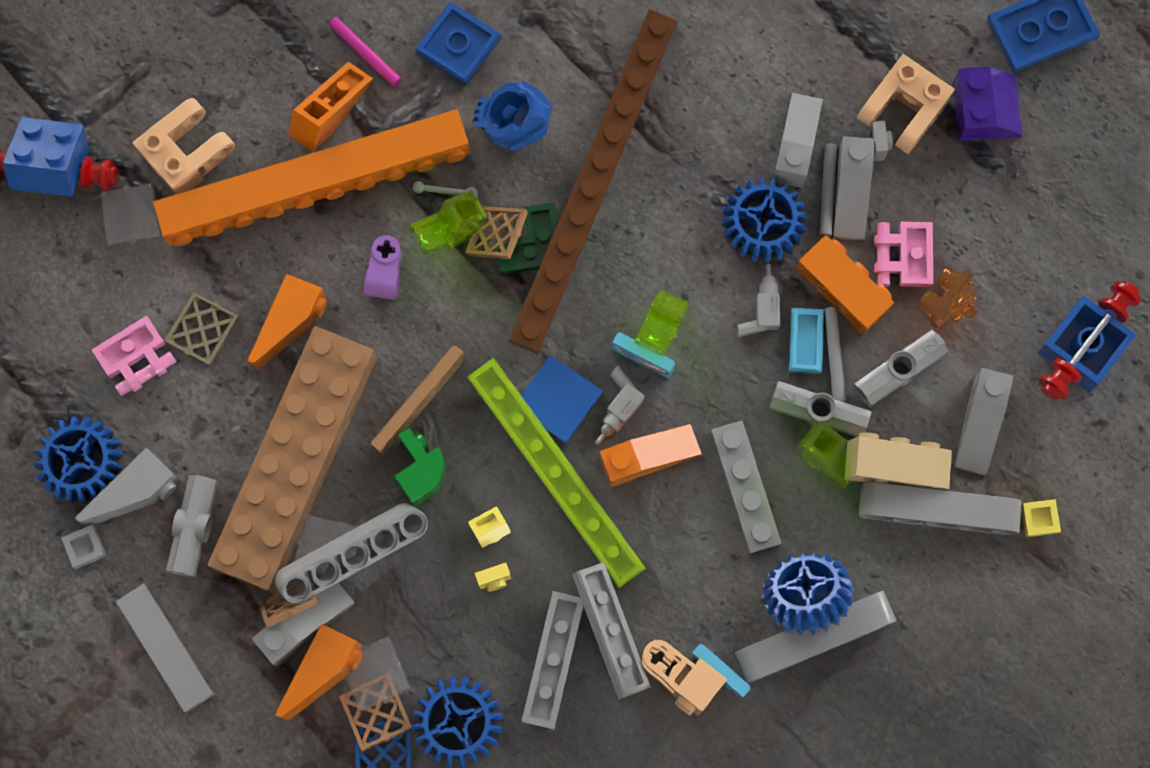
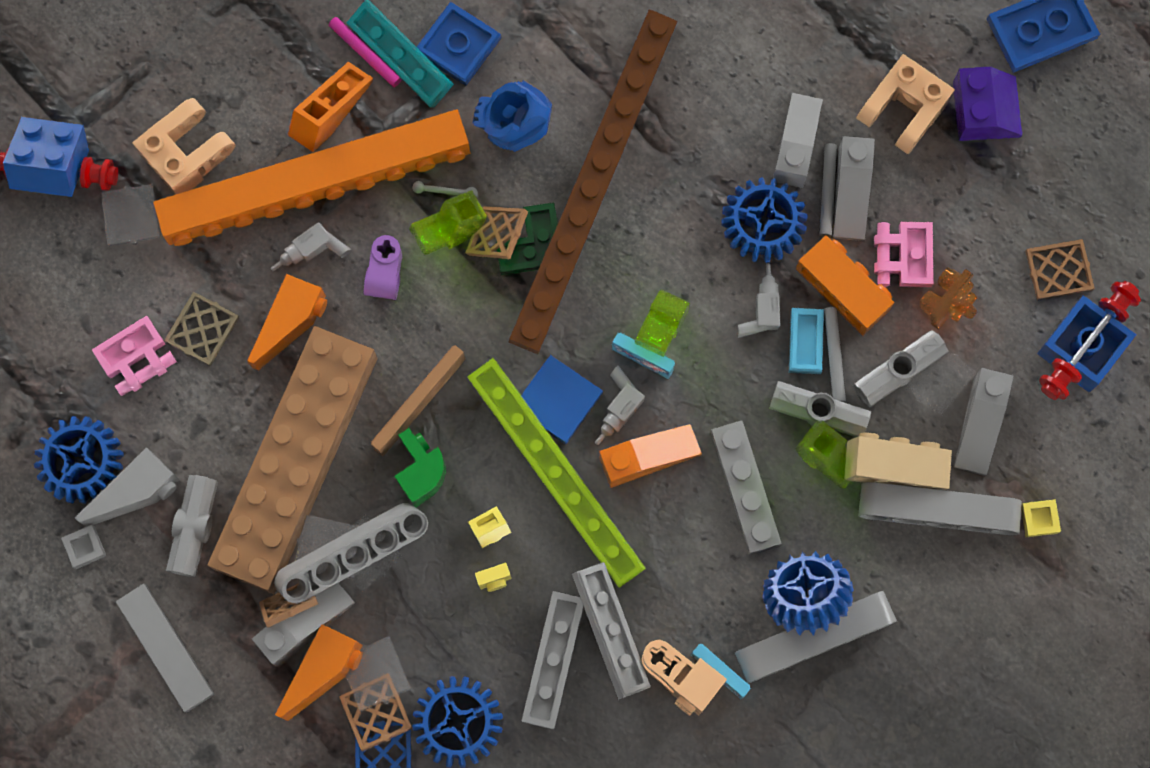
(310, 245): none -> light grey piece
(400, 53): none -> teal tile
(883, 140): light grey plate -> none
(1085, 265): none -> medium nougat window

